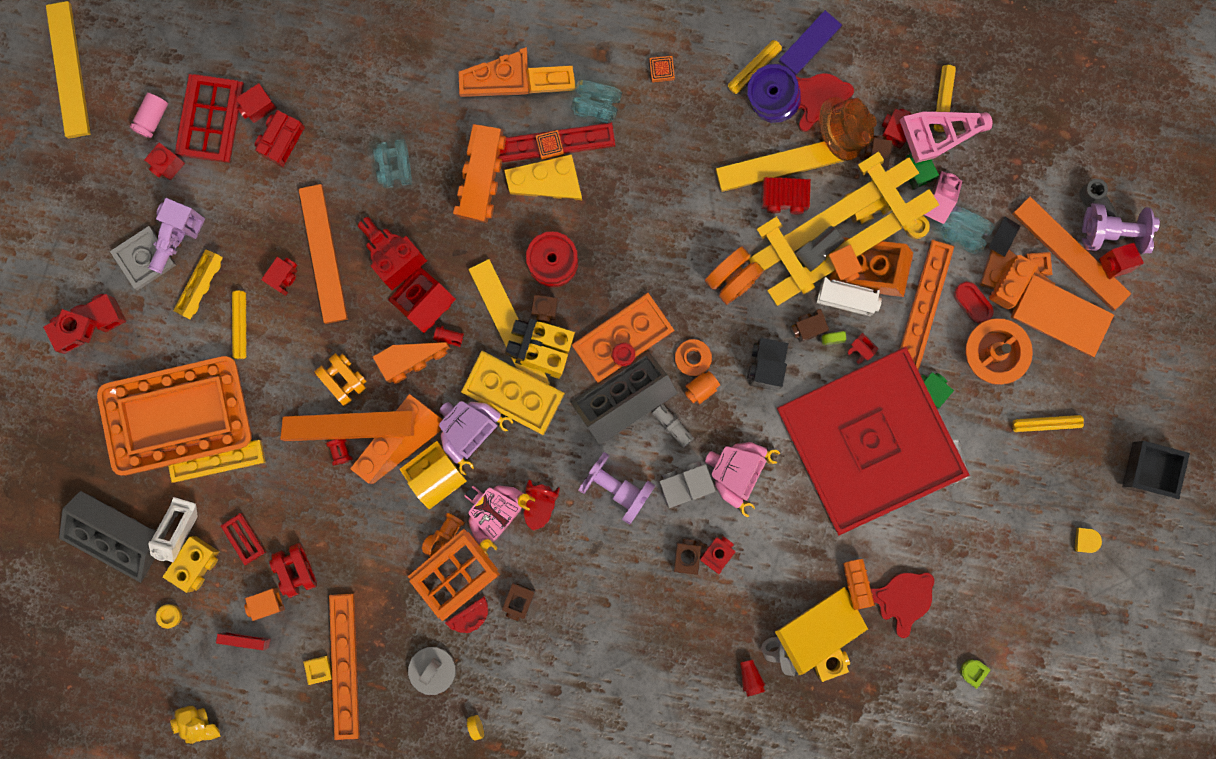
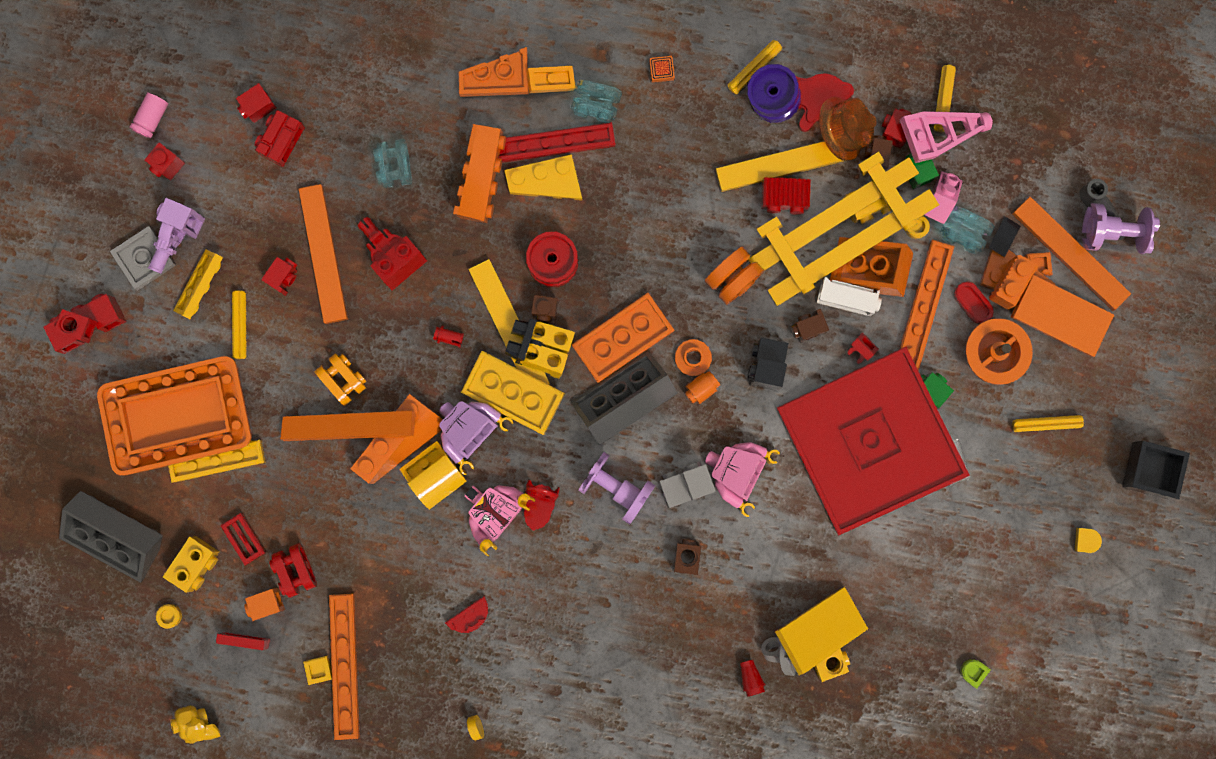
(68, 69): yellow tile -> none
(168, 550): white window -> none
(188, 115): red piece -> none
(337, 460): red bush -> none
(402, 359): orange slope -> none
(422, 299): red slope -> none
(432, 670): light grey tile -> none
(442, 536): orange connector -> none
(467, 592): orange piece -> none
(522, 592): reddish brown brick -> none
(549, 144): tile -> none
(623, 354): red tile -> none
(673, 426): light grey pin -> none
(709, 557): red brick -> none
(810, 42): dark purple tile -> none
(816, 251): dark grey piece -> none
(833, 338): lime tile -> none
(846, 263): orange brick -> none
(858, 584): orange axle -> none
(905, 598): red tile -> none
(1121, 261): red brick -> none

